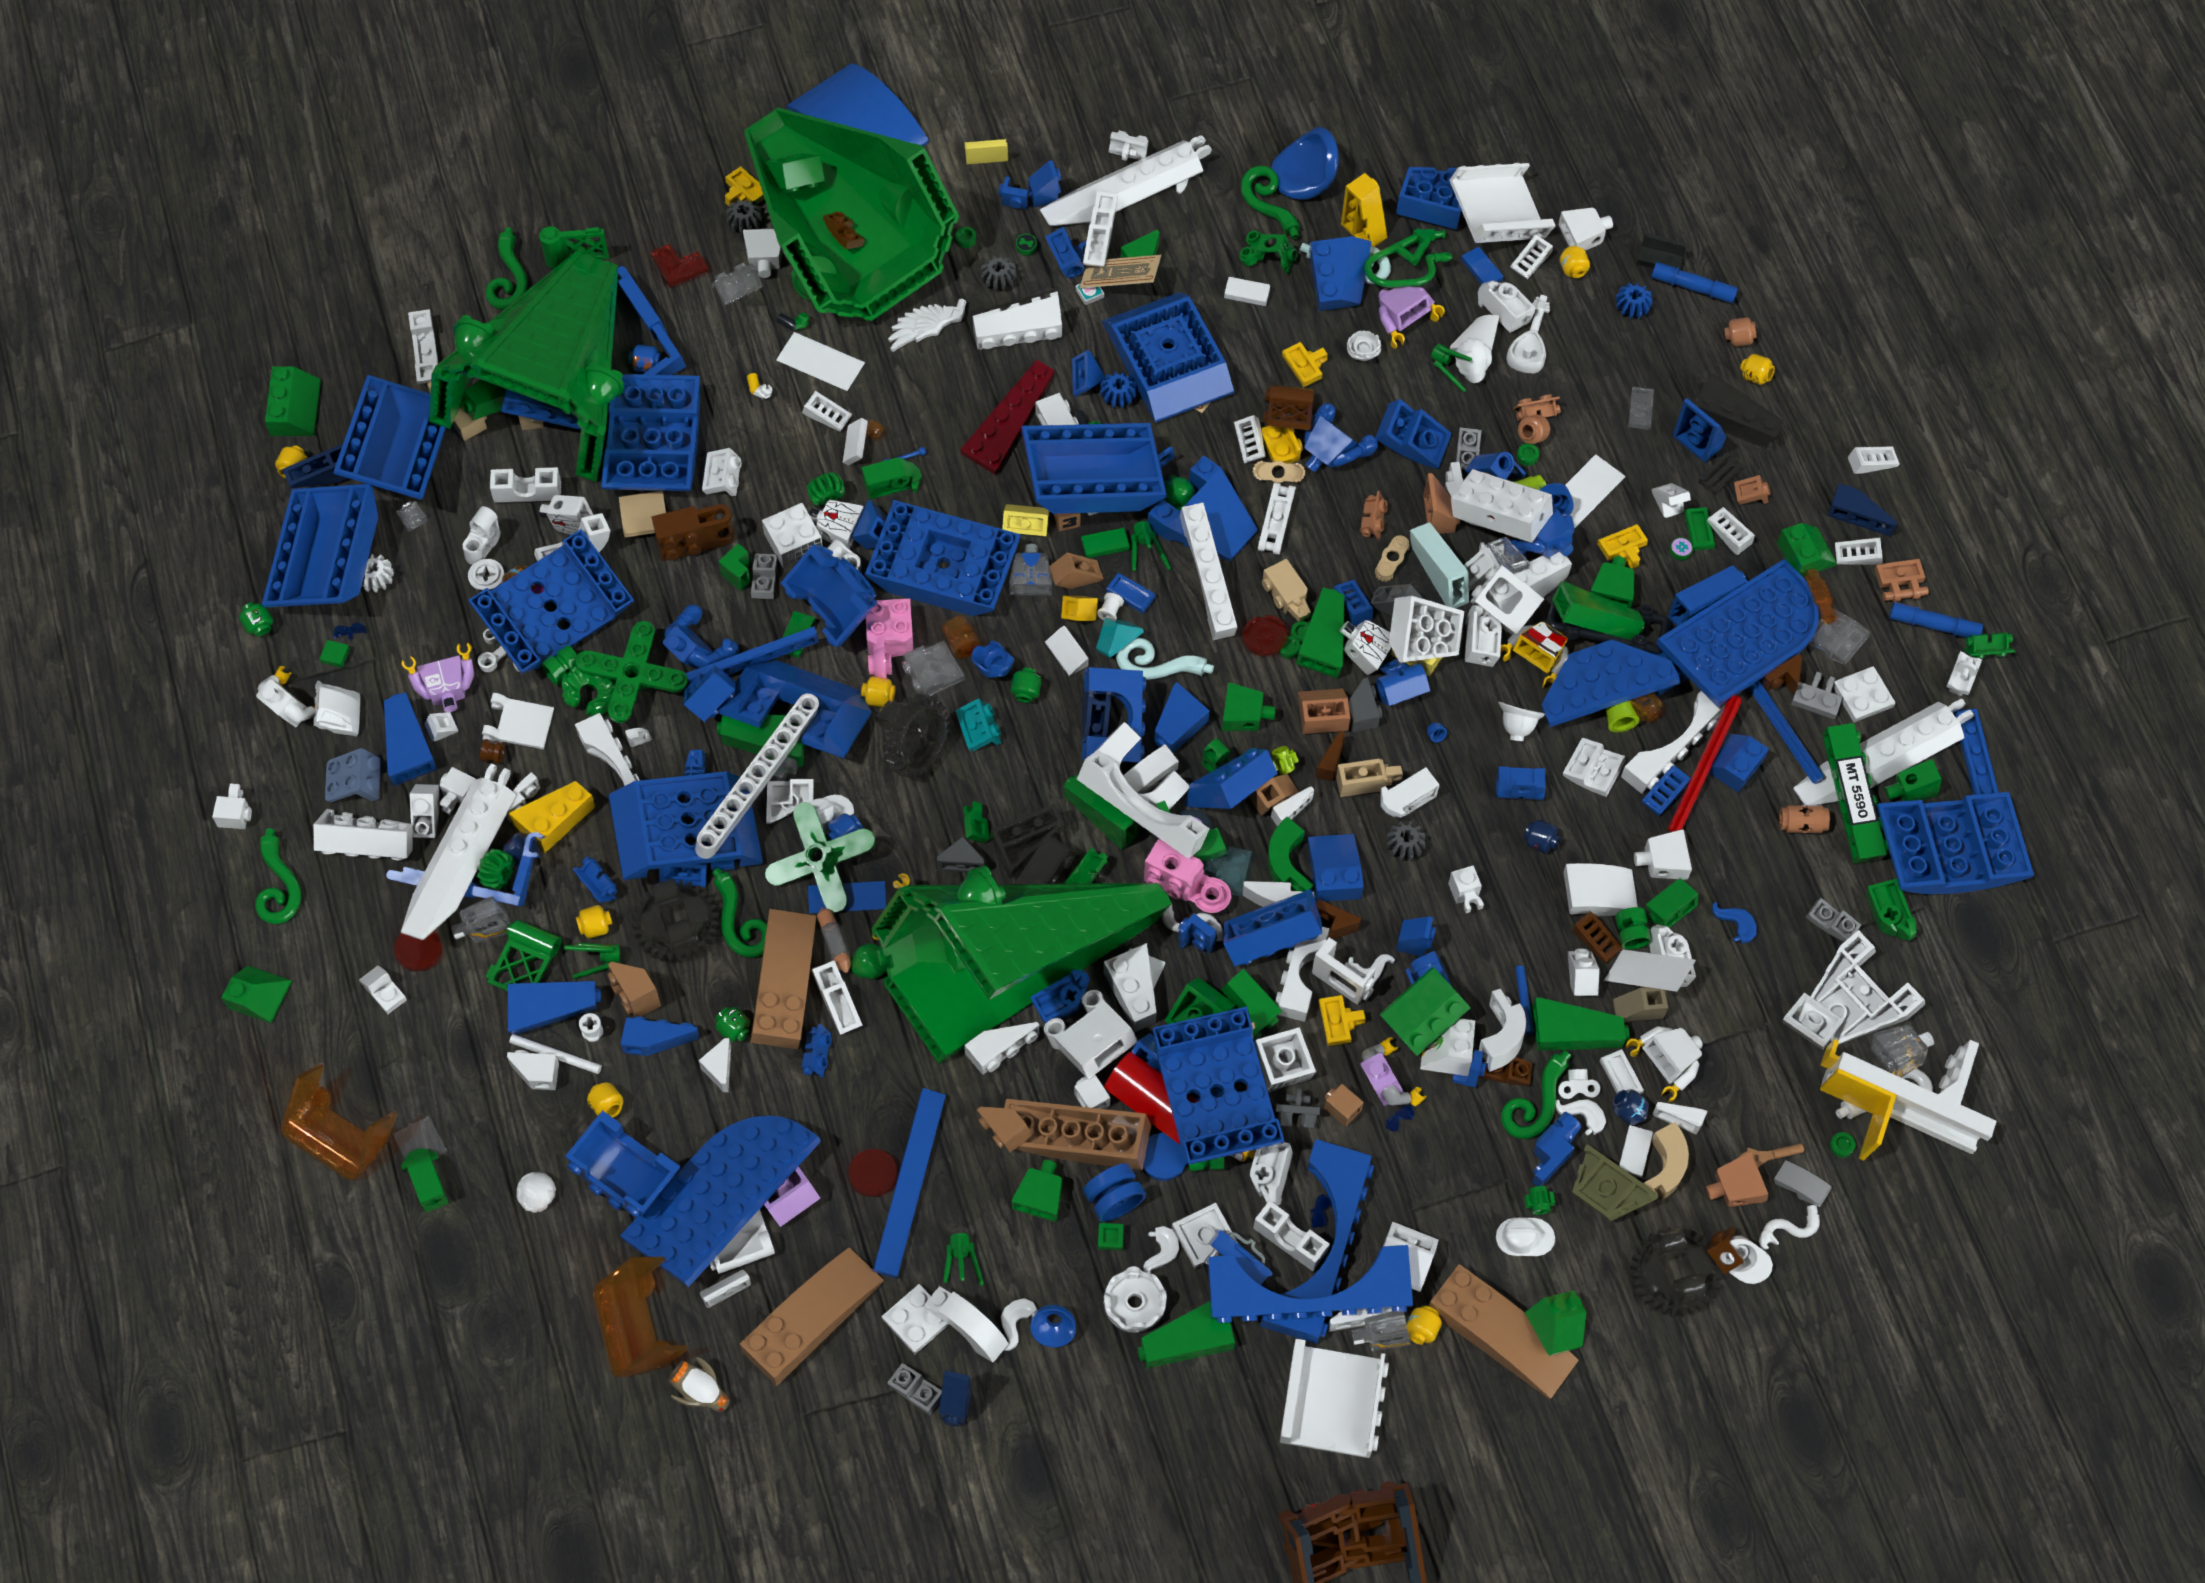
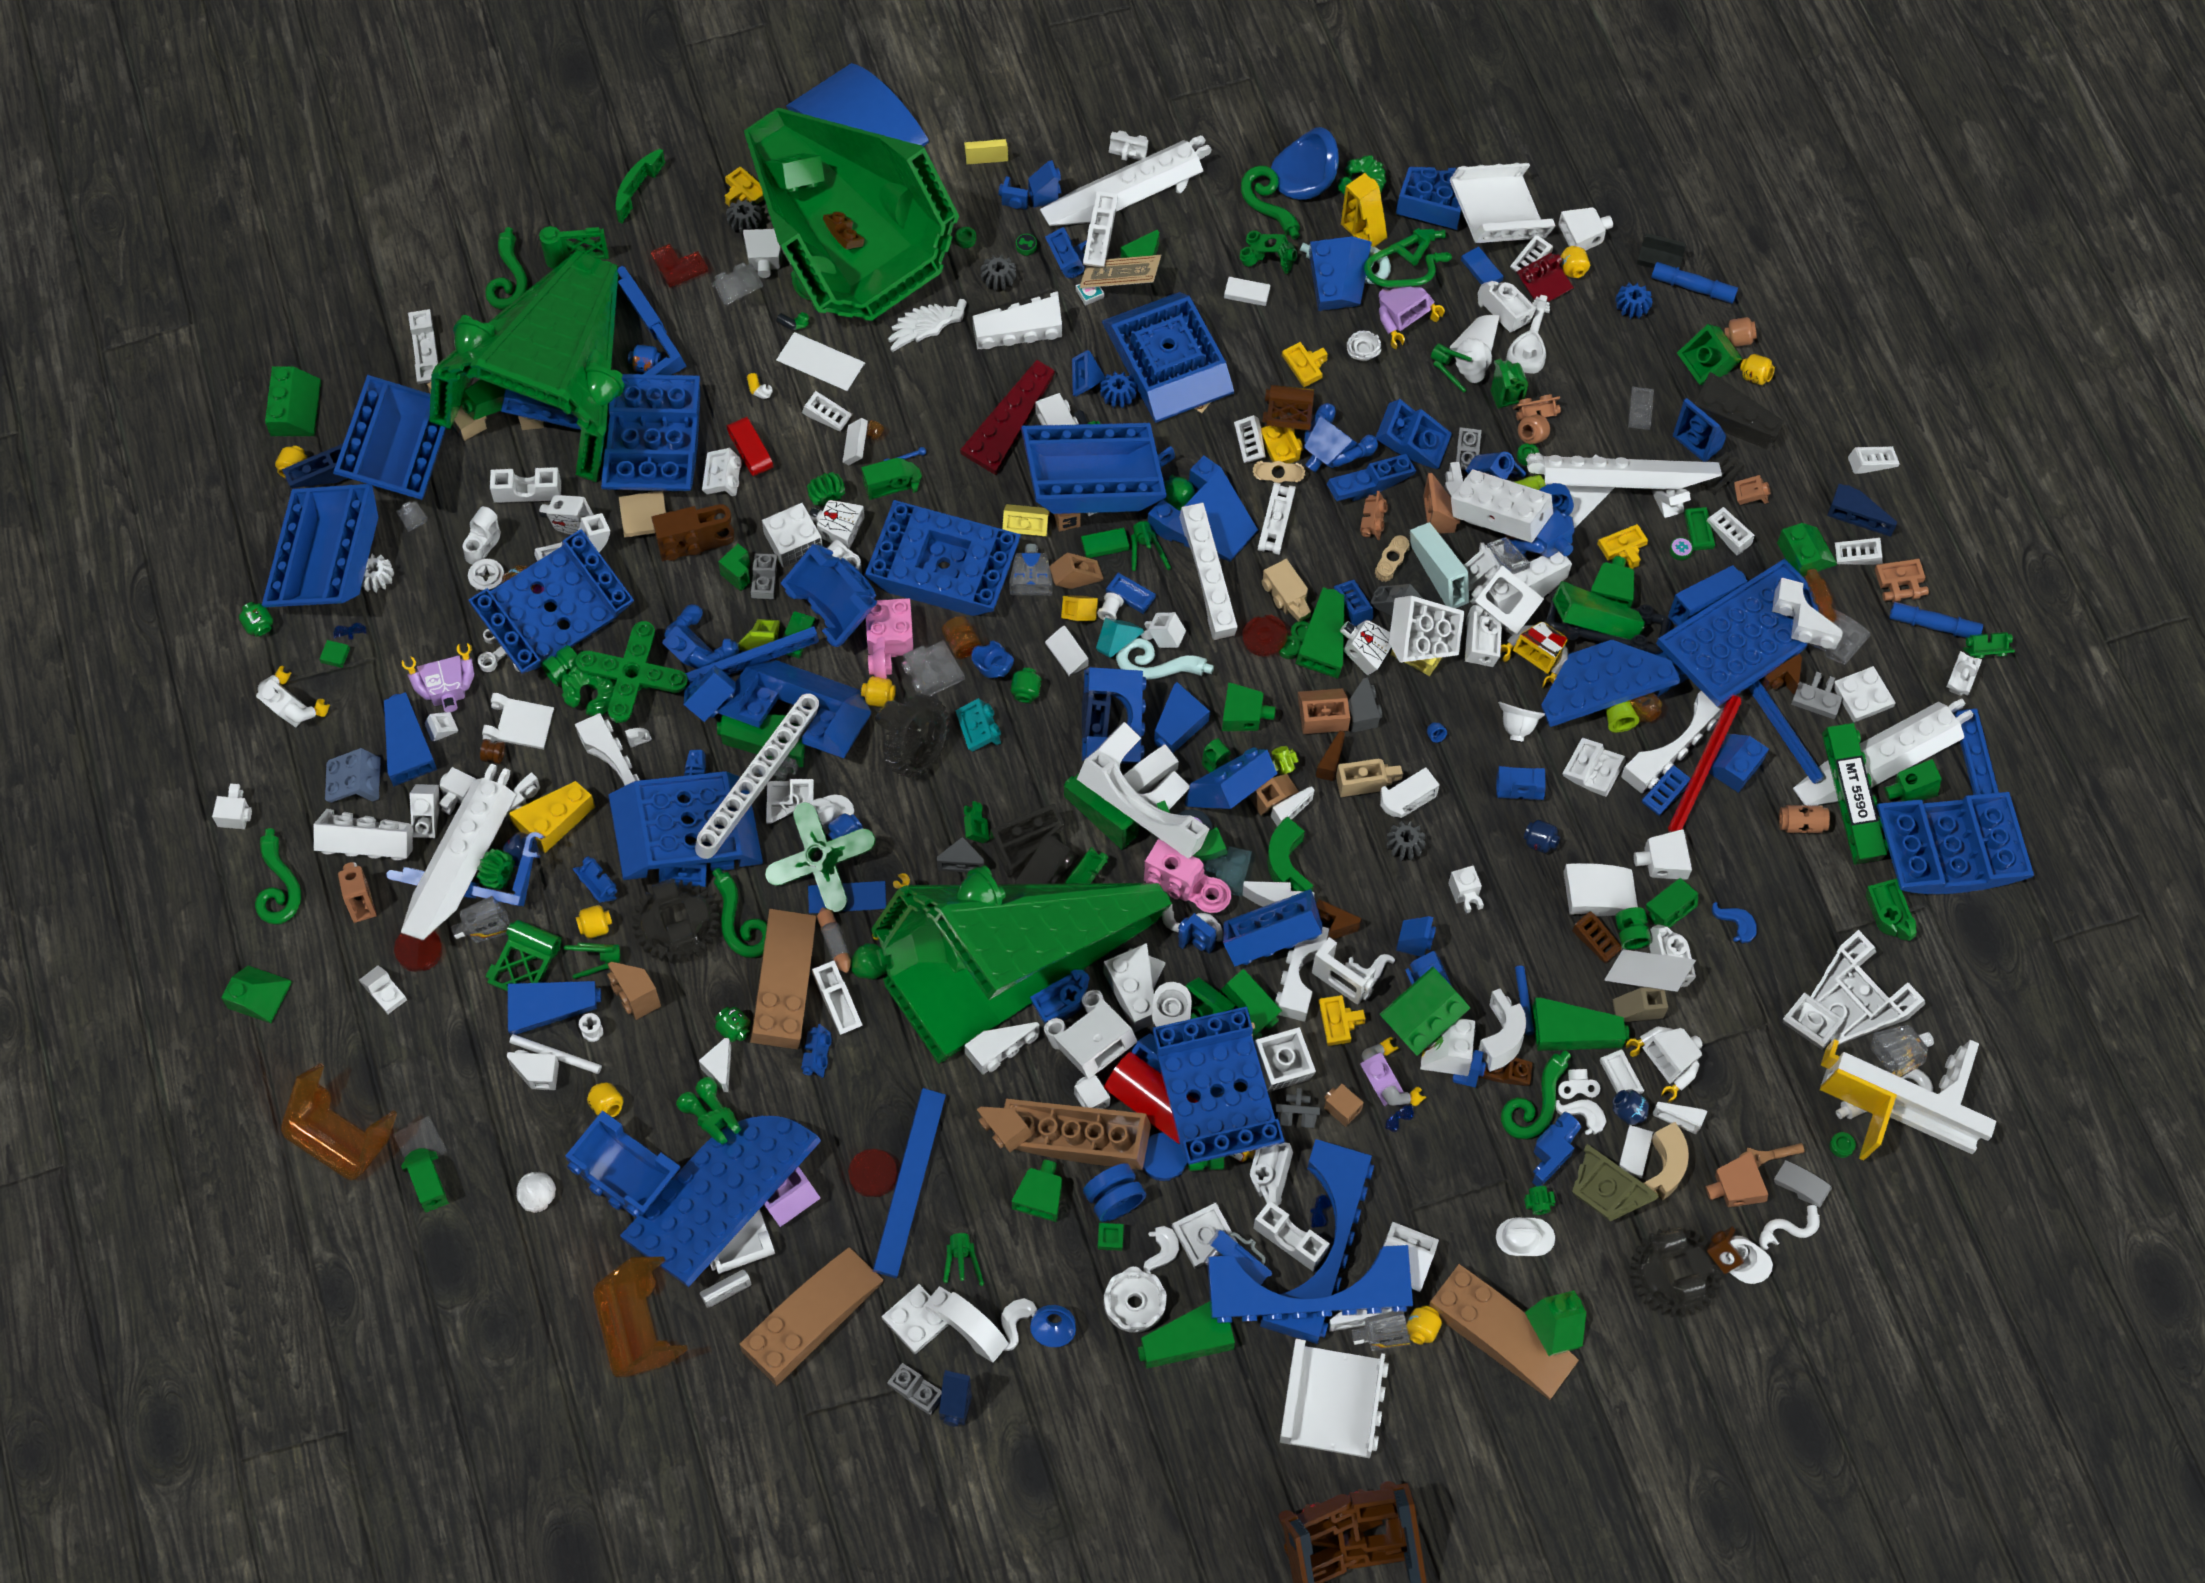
(337, 709): white slope -> none
(354, 884): none -> nougat torso
(648, 165): none -> green slope
(651, 1037): blue slope -> none
(698, 1386): animal -> none
(709, 1121): none -> green piece
(749, 446): none -> red beam
(762, 633): none -> lime slope
(869, 526): blue slope -> none
(1165, 630): none -> white brick
(1171, 1004): none -> white piece
(1335, 867): blue slope -> none
(1364, 165): none -> green piece
(1375, 478): none -> blue slope
(1401, 682): blue piece -> none
(1508, 383): none -> green piece
(1545, 277): none -> dark red hinge
(1583, 972): white slope -> none
(1621, 471): none -> white hinge
(1709, 353): none -> green slope
(1808, 624): none -> white arch
(1831, 921): light grey slope -> none

